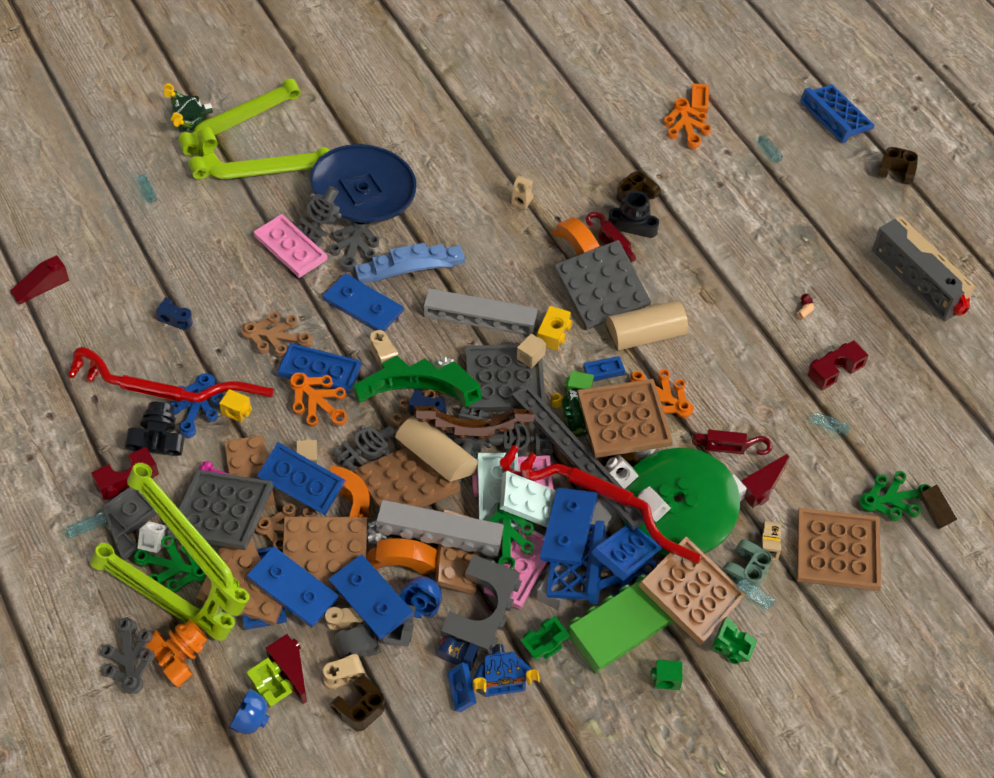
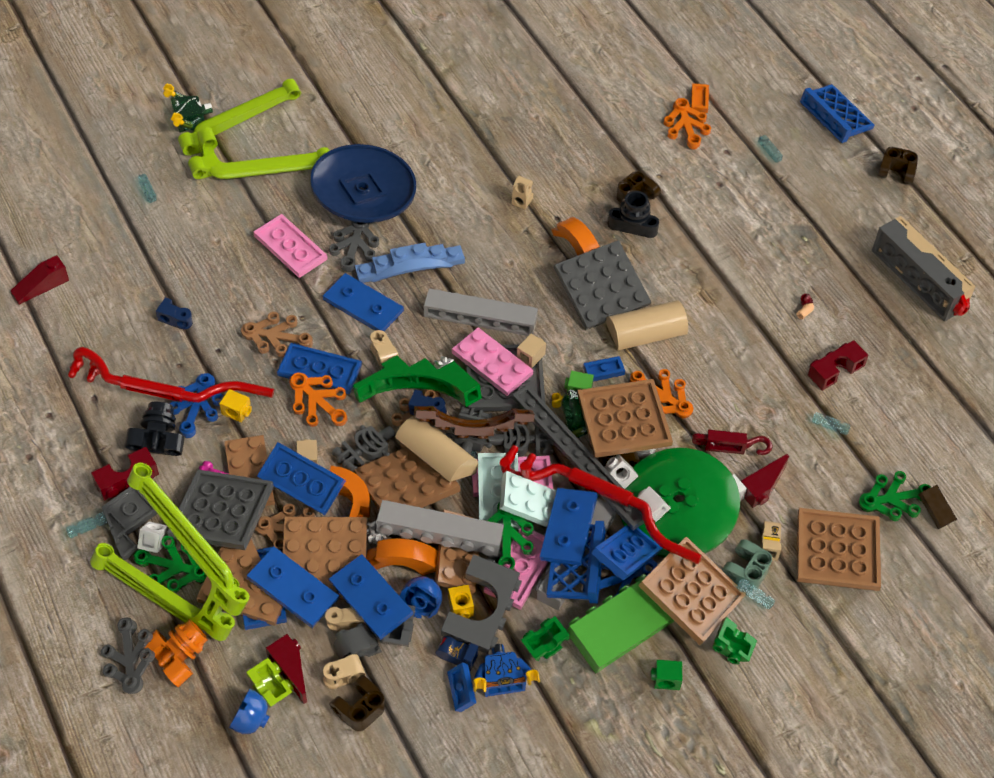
(320, 205): dark grey torso -> none
(461, 595): none -> yellow brick
(492, 361): none -> bright pink plate
(554, 327): yellow brick -> none
(609, 233): dark red piece -> none

